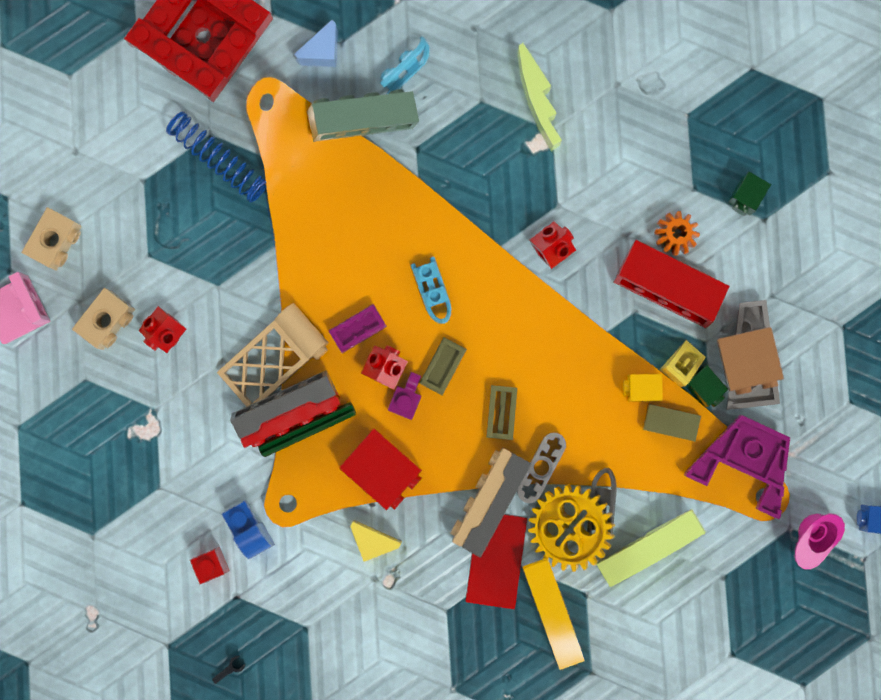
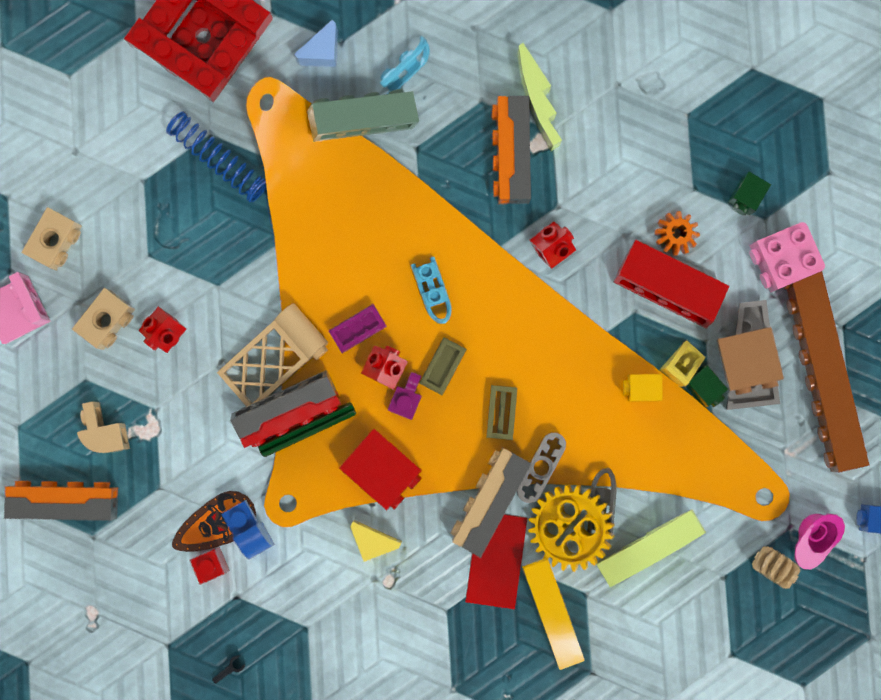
(61, 502): none -> piece
(100, 437): none -> tan brick
(206, 526): none -> sticker
(513, 150): none -> piece
(671, 422): olive tile -> none
(753, 451): magenta wing -> none
(776, 567): none -> tan gear
(786, 257): none -> bright pink bracket
(826, 374): none -> dark orange brick

